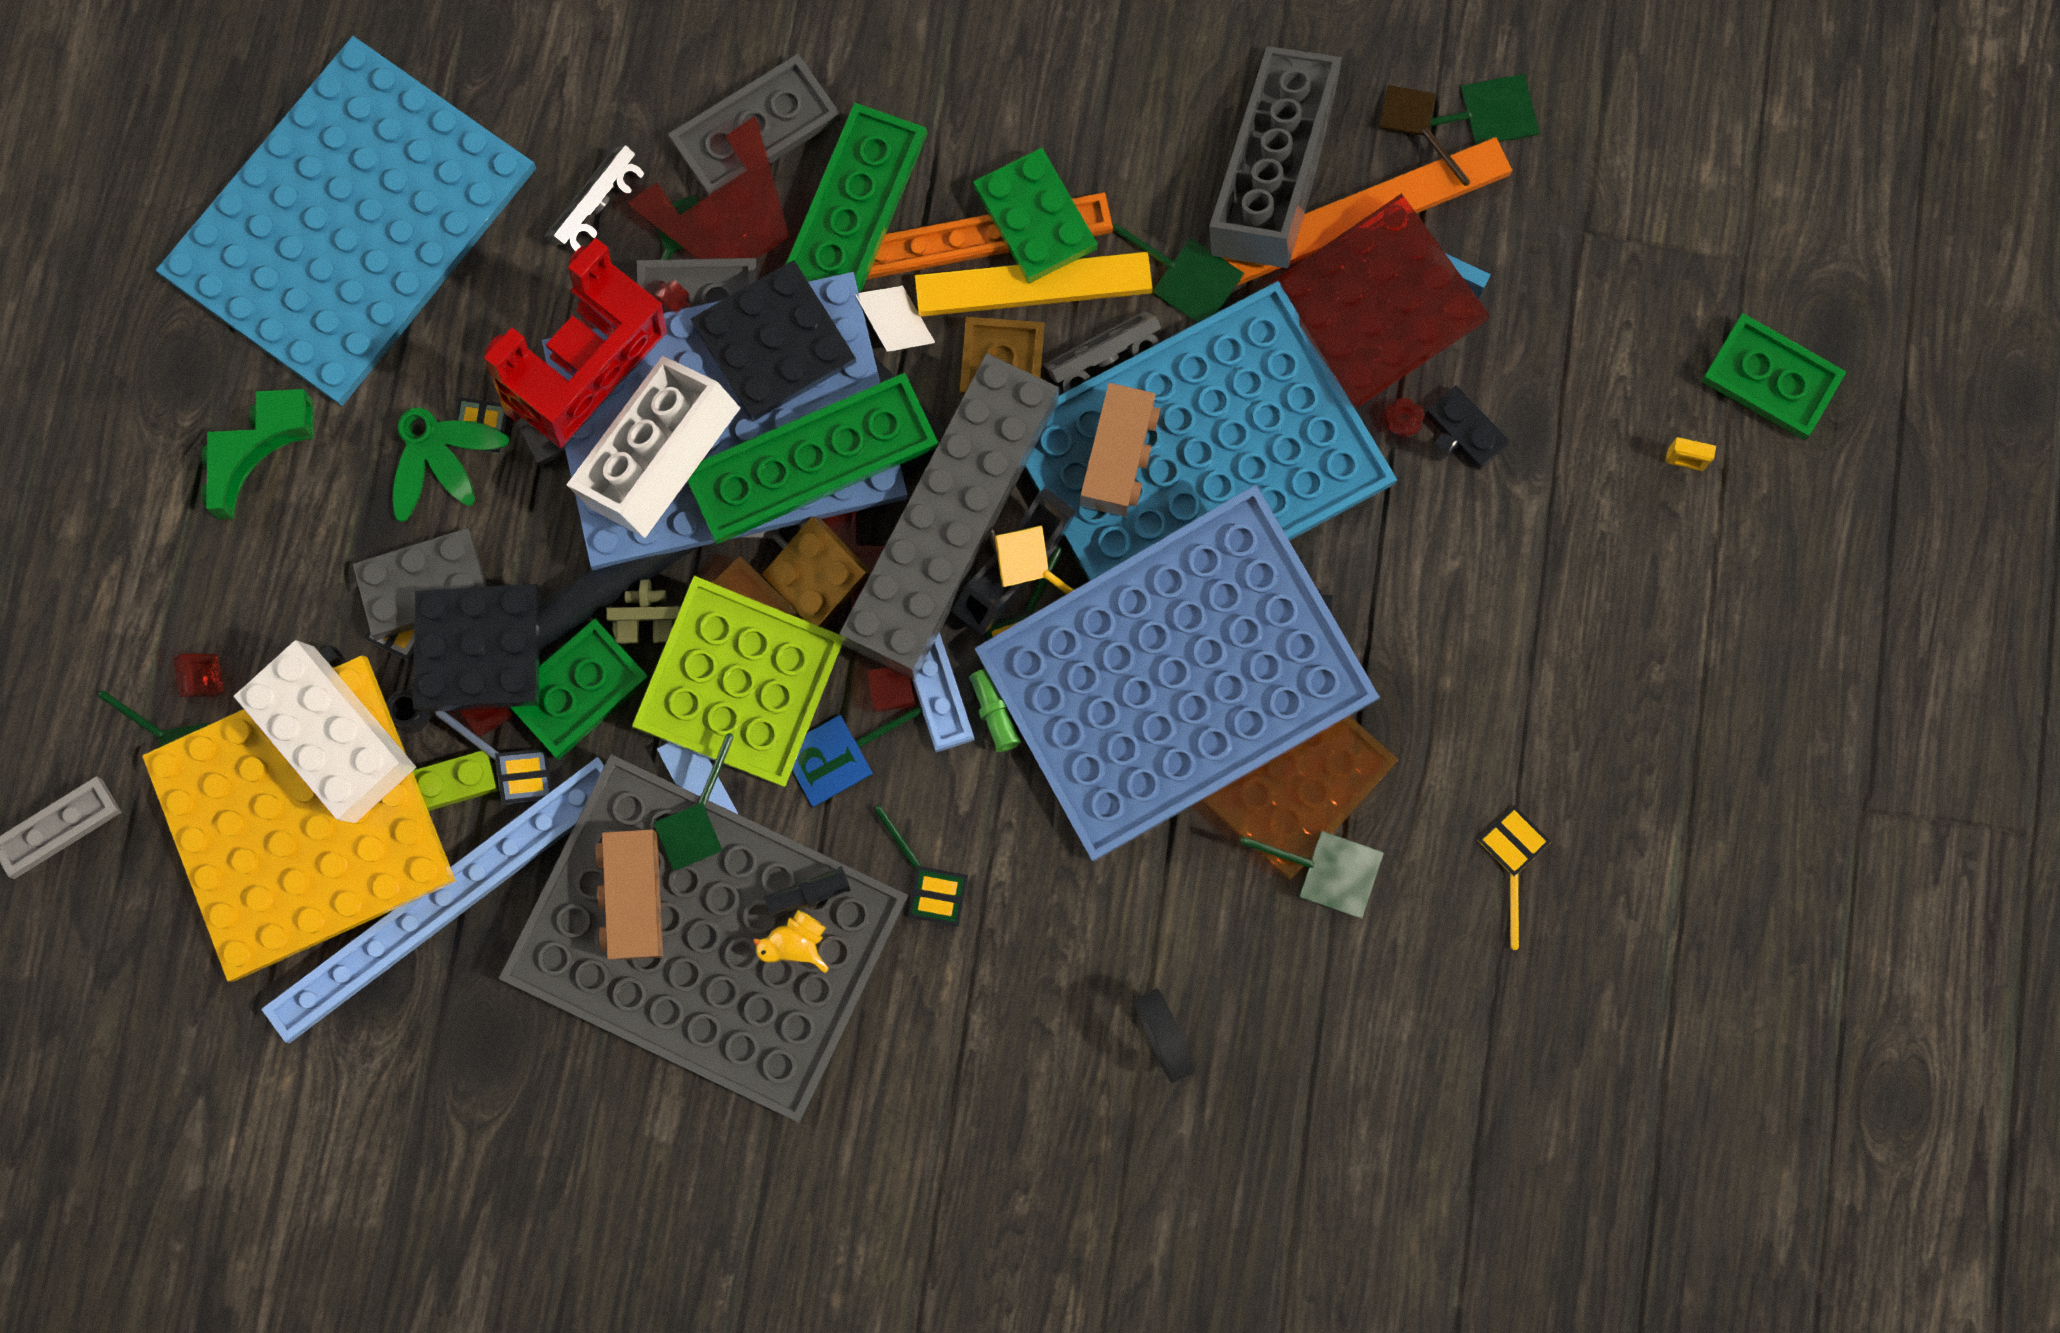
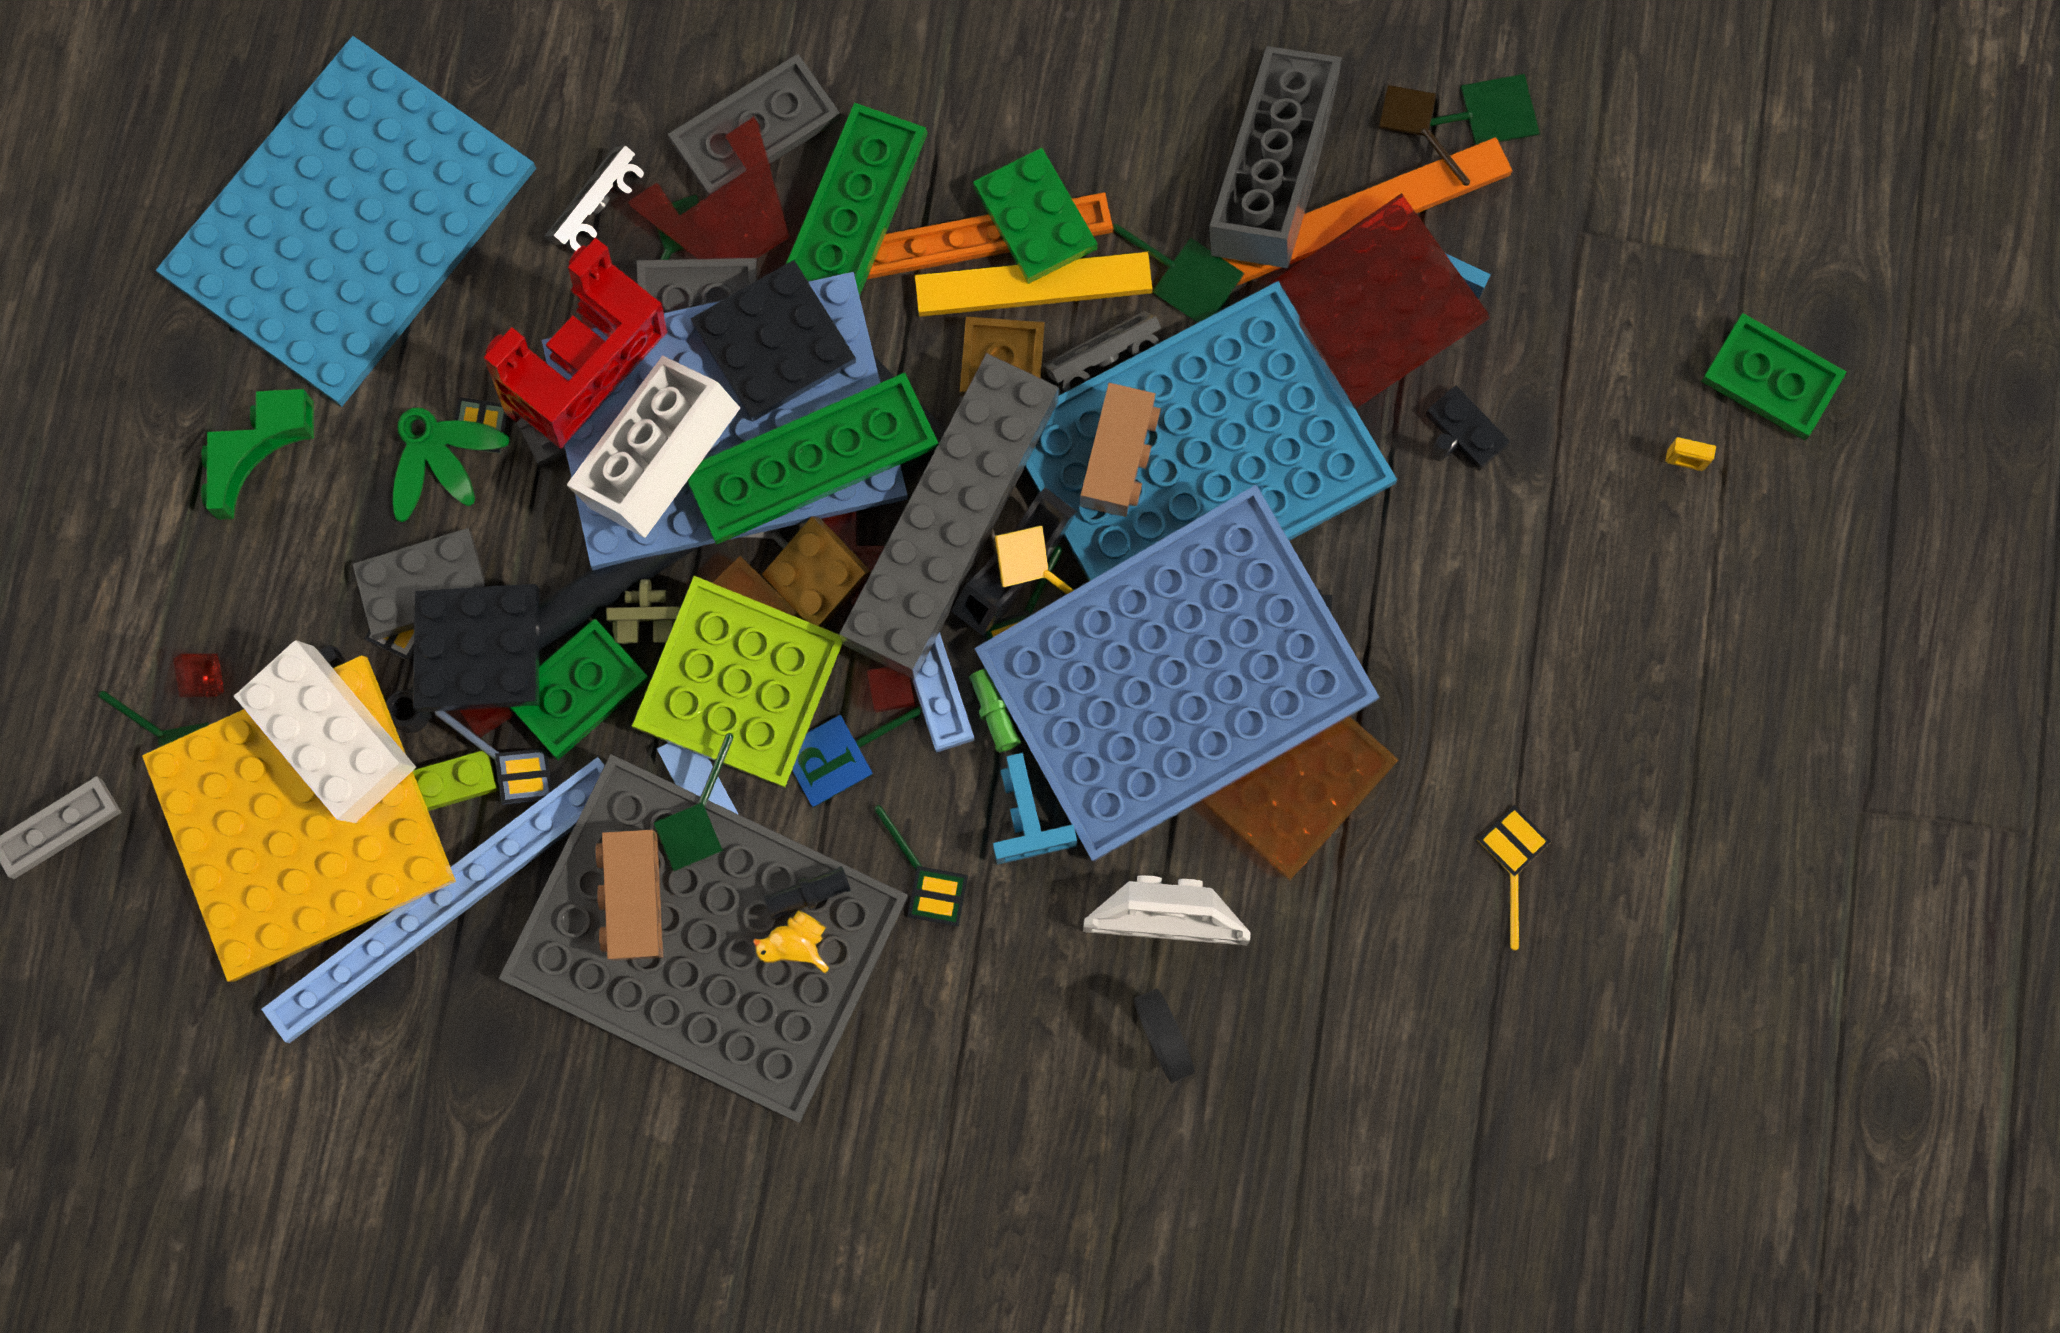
(672, 296): clear red plate -> none
(894, 318): white sticker -> none
(1025, 819): none -> dark azure bracket
(1168, 912): none -> white wedge
(1337, 873): piece -> none
(1400, 426): clear red plate -> none

